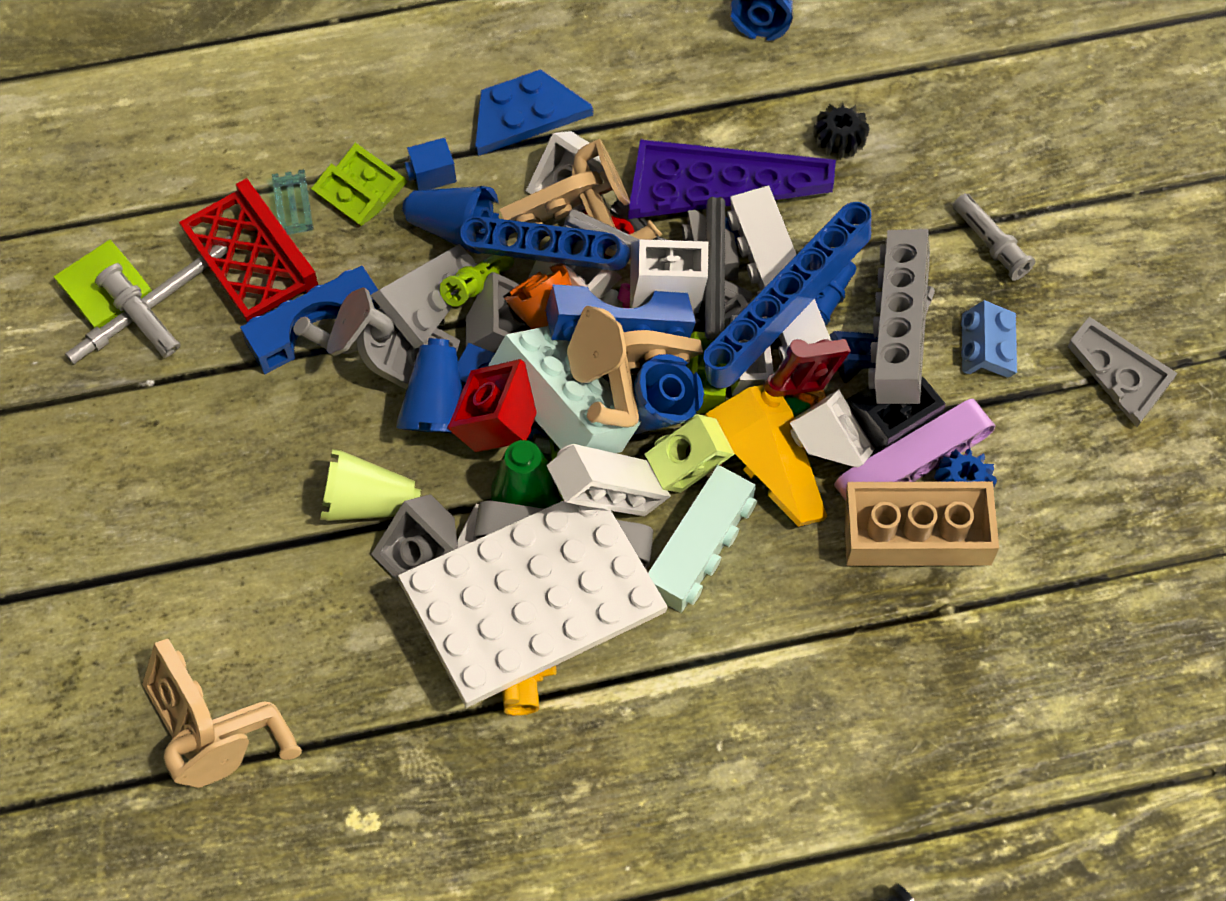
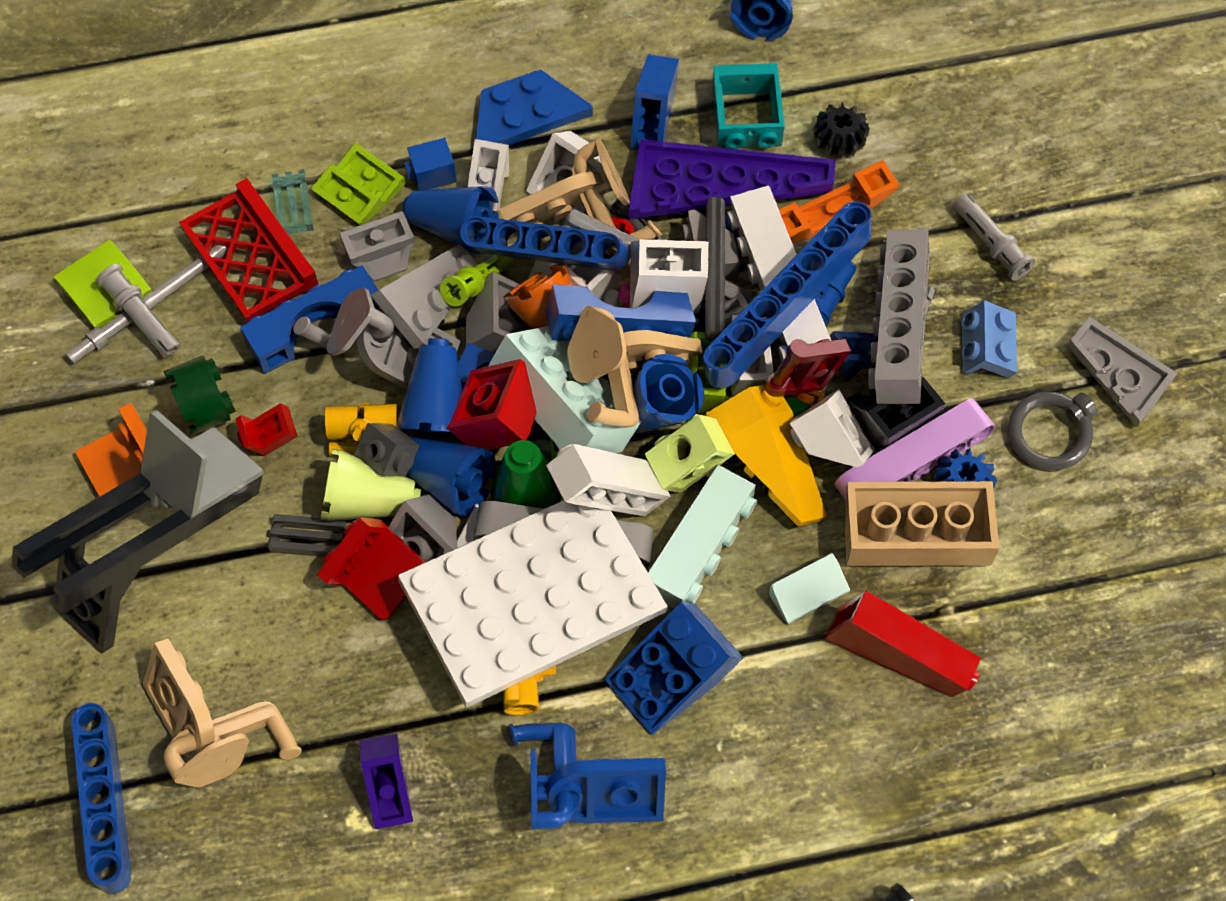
(110, 812): none -> blue beam
(116, 455): none -> orange bracket
(194, 476): none -> black piece
(199, 395): none -> dark green brick
(266, 431): none -> red bracket
(301, 522): none -> dark grey tile
(351, 421): none -> yellow pin
(370, 565): none -> red bracket
(380, 245): none -> light grey slope
(385, 781): none -> dark purple slope
(387, 449): none -> dark grey brick
(453, 473): none -> blue cone
(489, 167): none -> white slope
(590, 788): none -> blue plate
(654, 99): none -> blue slope
(673, 667): none -> blue slope
(761, 79): none -> teal window
(809, 588): none -> light aqua slope
(868, 186): none -> orange slope
(903, 645): none -> red slope
(1079, 411): none -> dark grey piece

